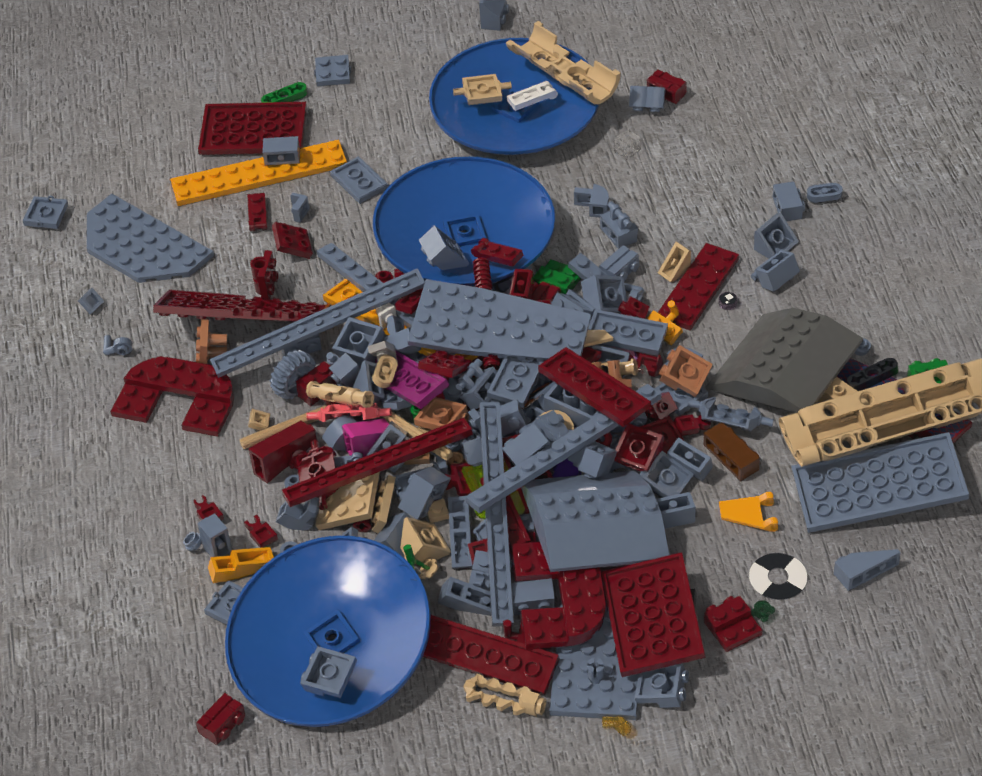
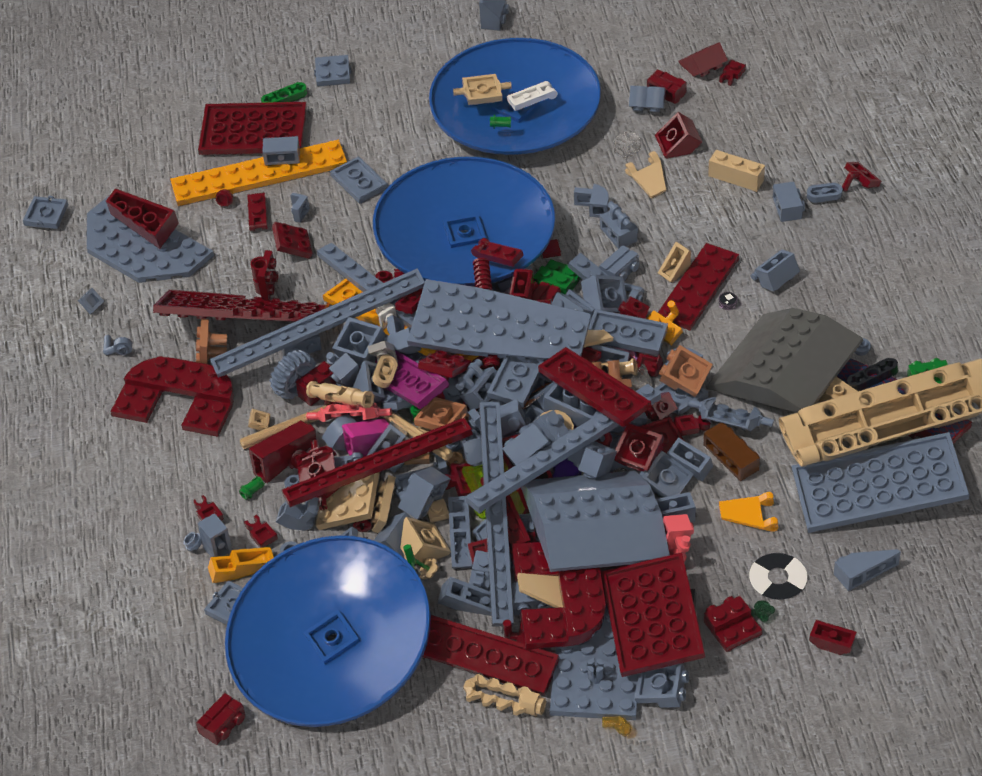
(143, 216): none -> dark red wedge
(224, 198): none -> dark red plate
(250, 488): none -> green pin
(328, 672): sand blue plate -> none
(442, 250): sand blue slope -> none
(500, 121): none -> green pin
(541, 587): none -> tan flag
(552, 249): none -> dark red tile
(574, 75): tan piece -> none
(650, 177): none -> tan flag
(678, 137): none -> dark red slope
(678, 533): none -> coral brick
(705, 59): none -> dark red slope
(732, 71): none -> dark red plate
(736, 170): none -> tan brick
(774, 236): sand blue slope -> none
(832, 637): none -> dark red slope
(861, 173): none -> dark red plate

